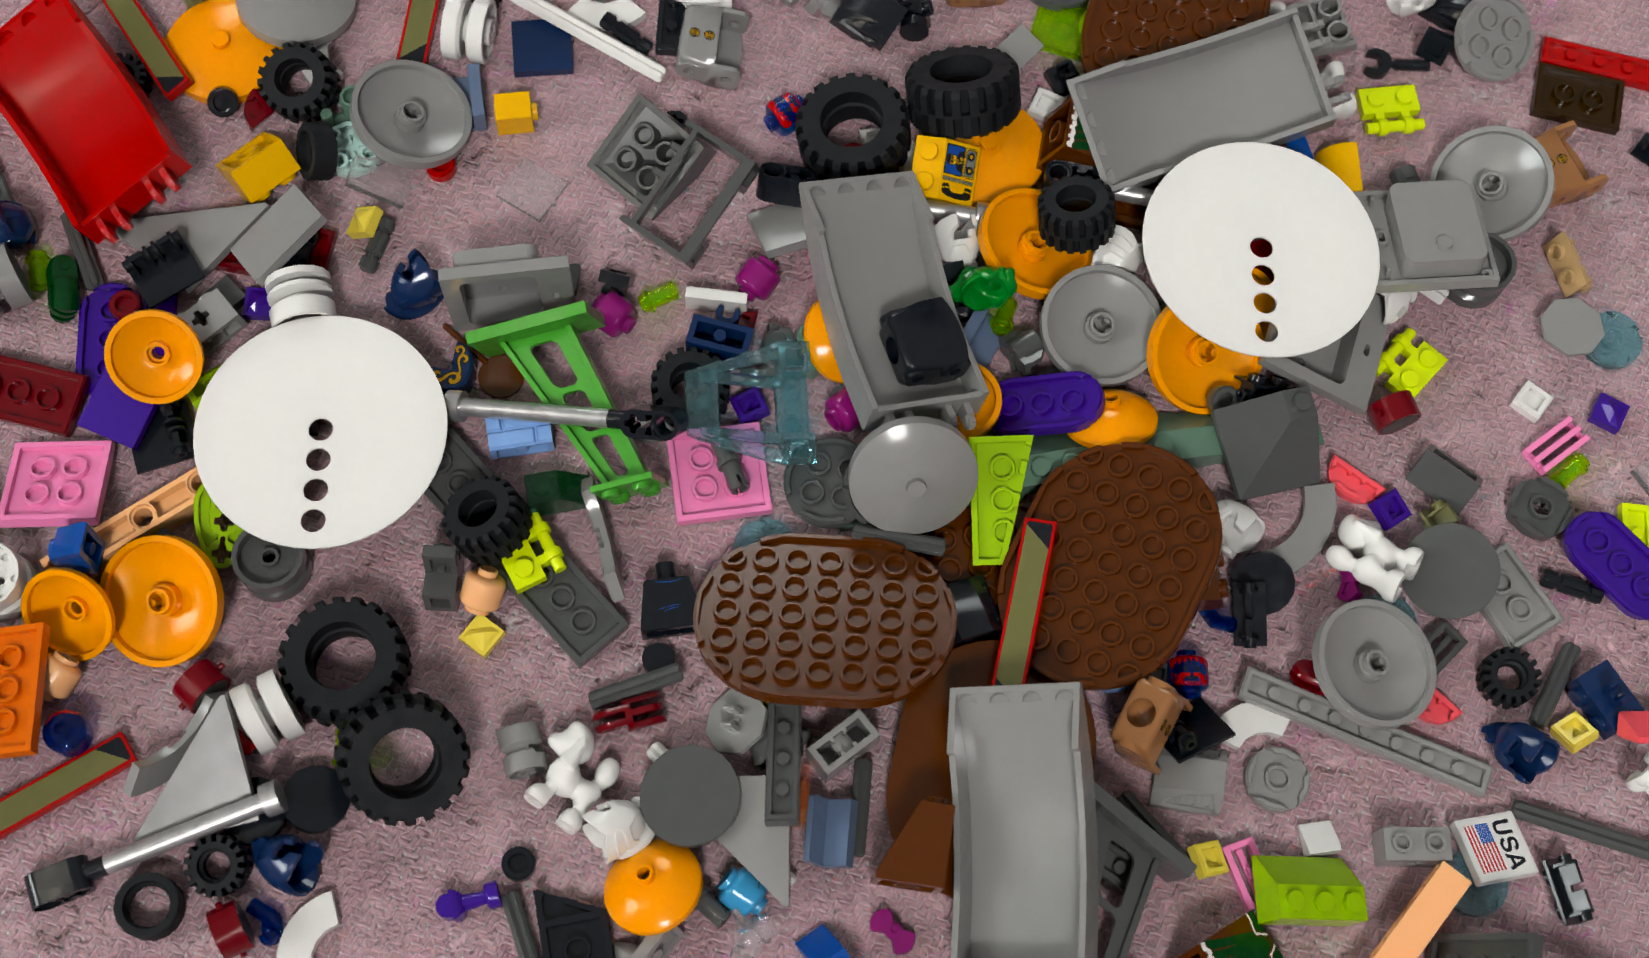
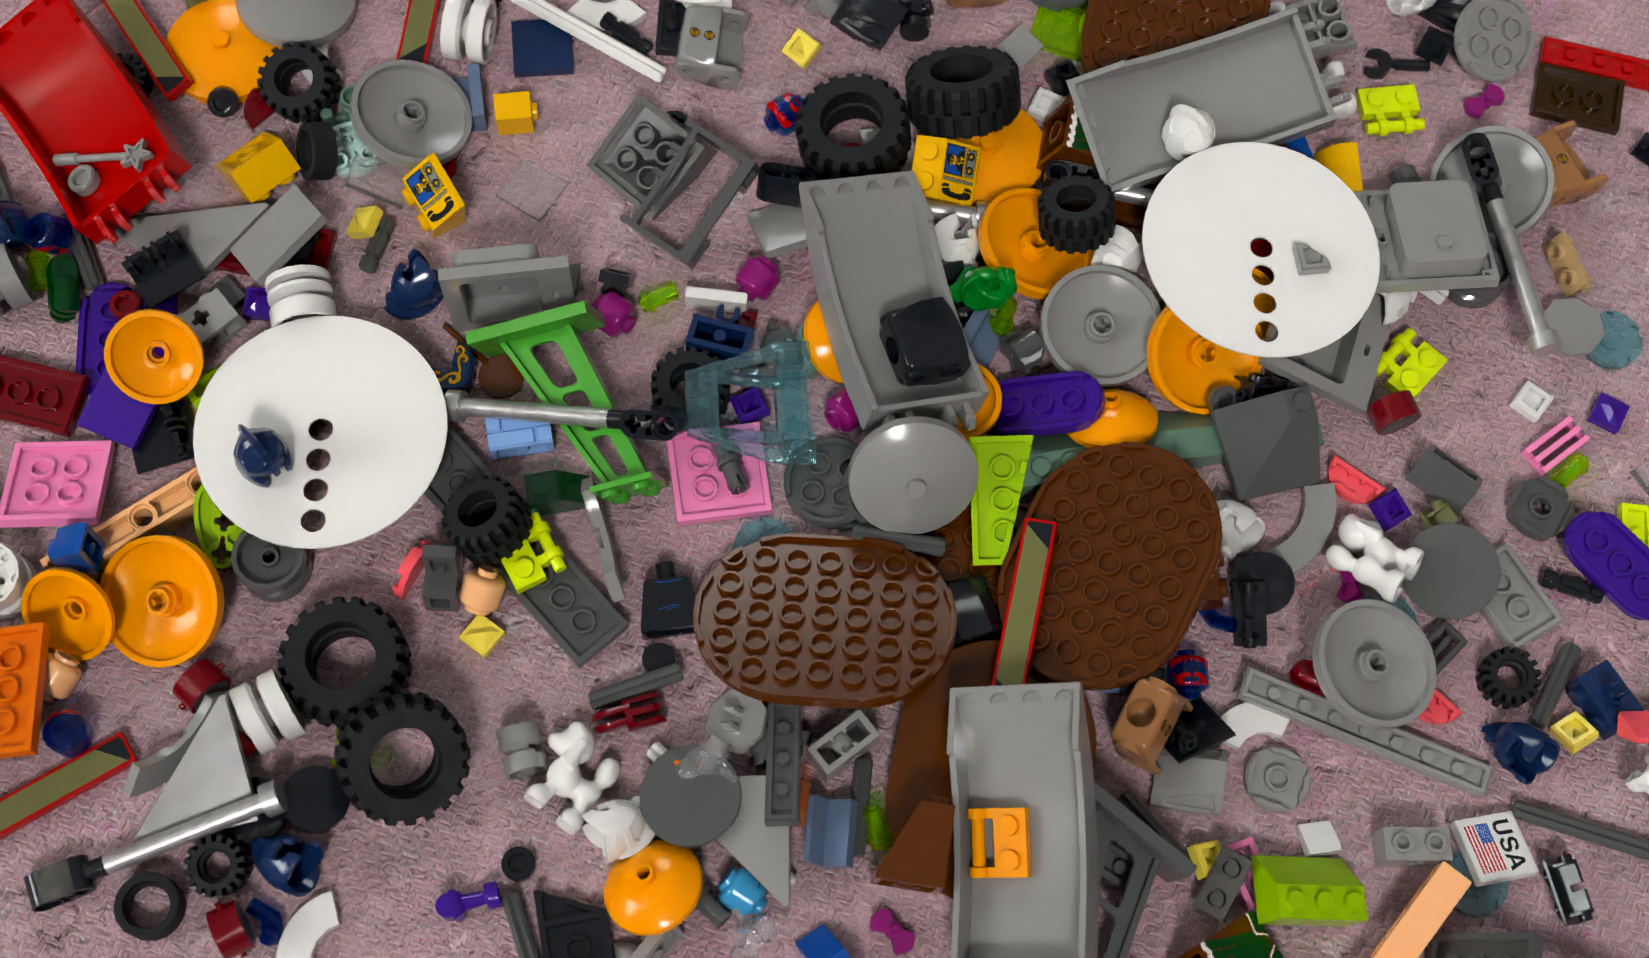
(48, 233): none -> clear blue head
(84, 180): none -> light grey tile
(133, 156): none -> light grey piece
(260, 454): none -> dark blue helmet
(410, 570): none -> coral tile
(433, 197): none -> yellow slope
(706, 760): none -> clear animal
(801, 48): none -> light yellow tile
(876, 827): none -> clear neon green pin
(1011, 842): none -> light orange plate
(1187, 131): none -> white helmet
(1223, 883): none -> black hinge
(1309, 261): none -> light grey tile
(1492, 96): none -> magenta piece
(1542, 339): none -> flat silver piece

